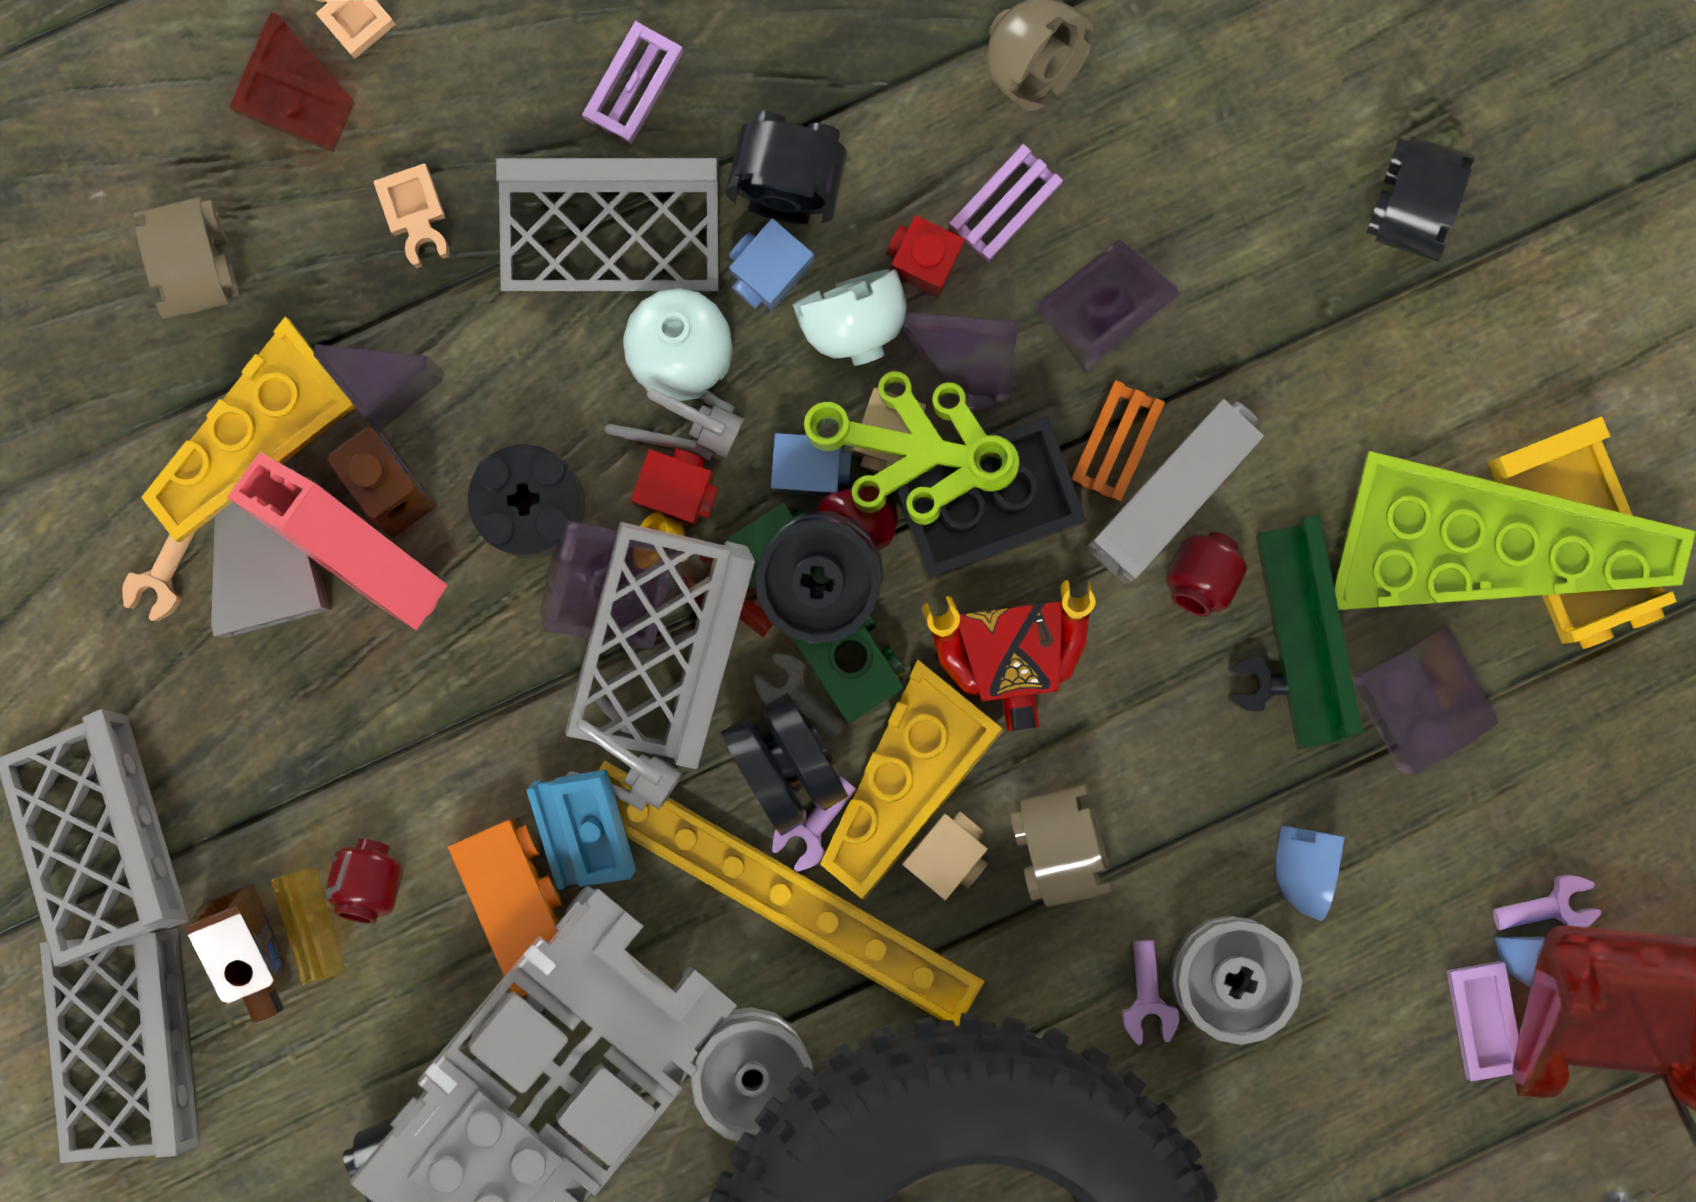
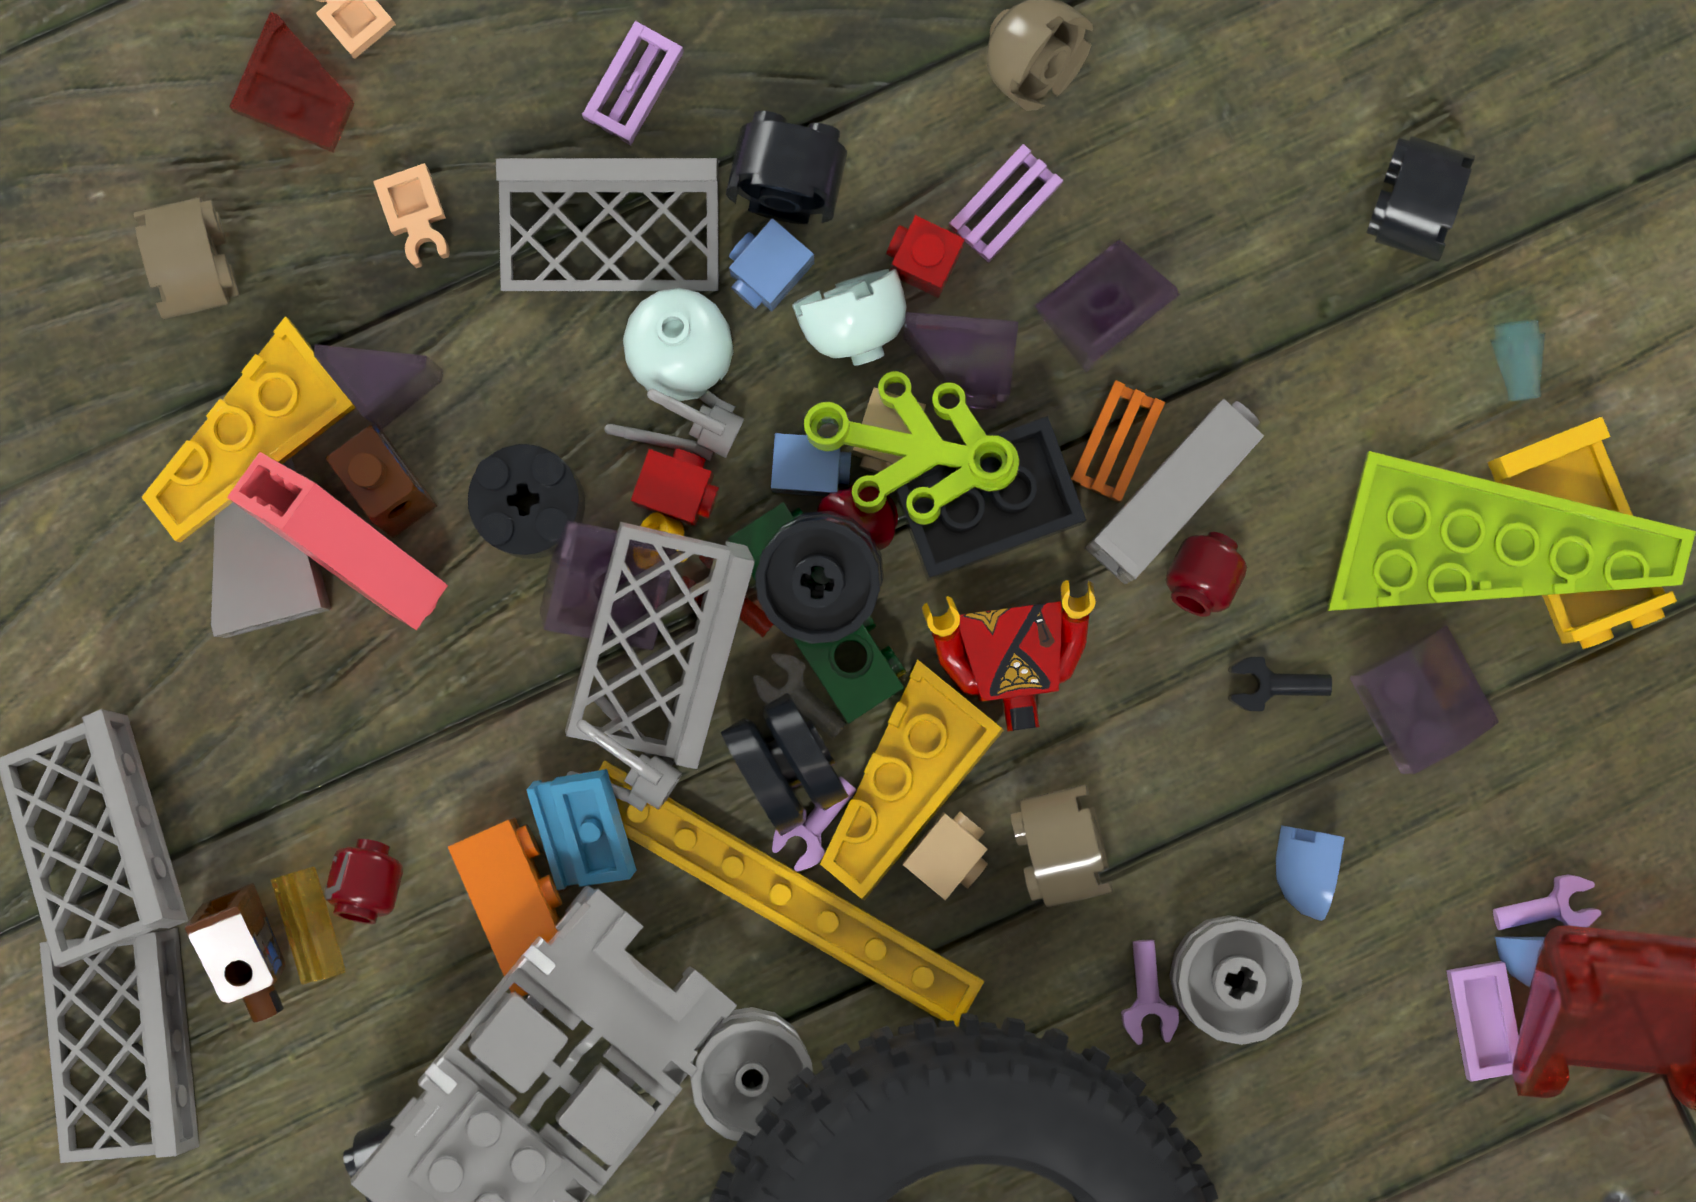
(159, 579): light nougat bar -> none
(1309, 634): dark green fence -> none
(1520, 357): none -> clear light blue cone

